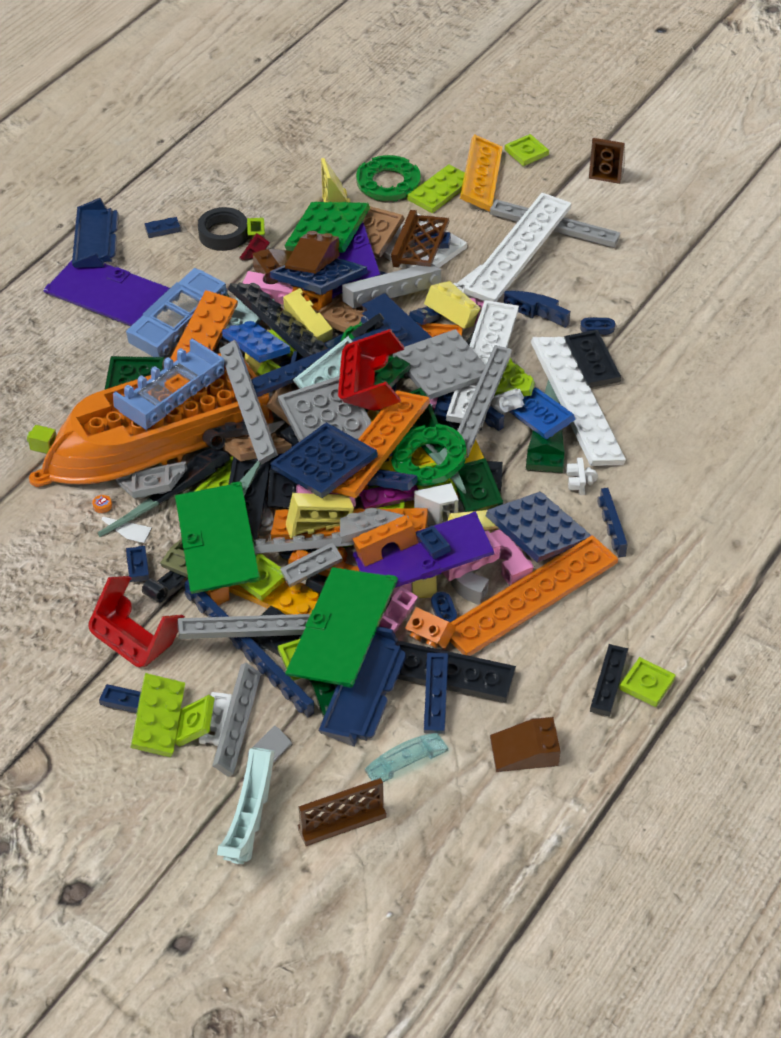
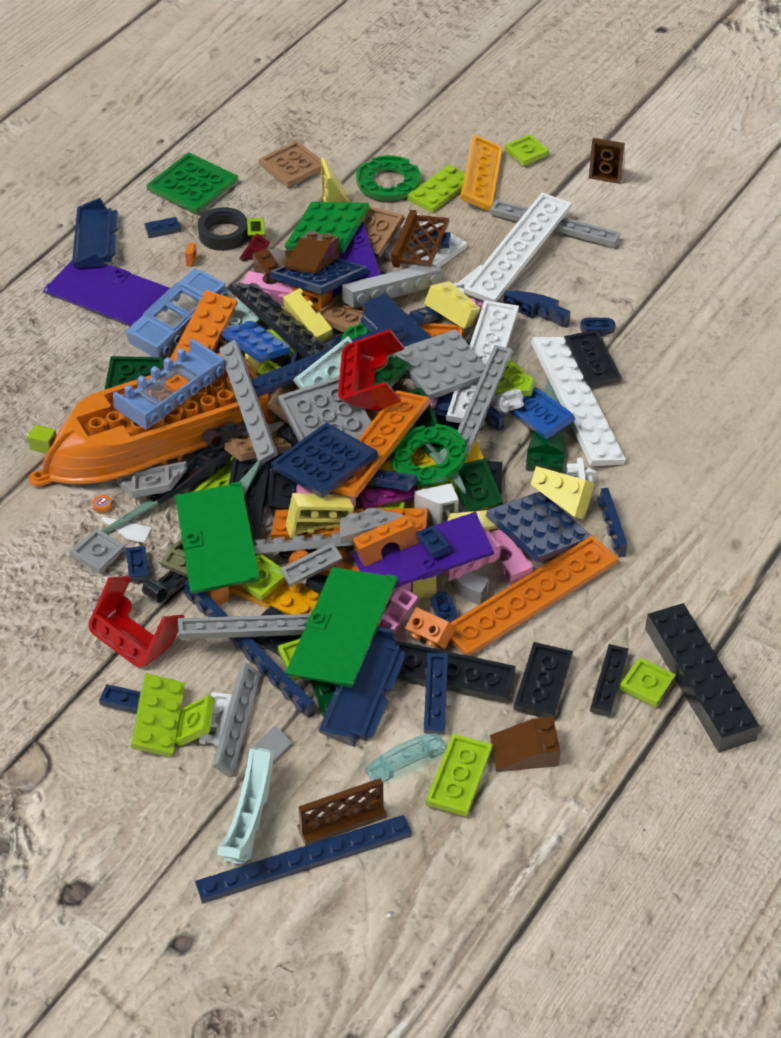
(98, 550): none -> light grey plate
(191, 254): none -> orange tile
(192, 182): none -> green plate
(291, 163): none -> medium nougat plate
(302, 859): none -> dark blue plate
(374, 323): black plate -> none
(459, 775): none -> lime plate
(543, 680): none -> black plate
(565, 490): none -> light yellow wedge
(702, 678): none -> black brick

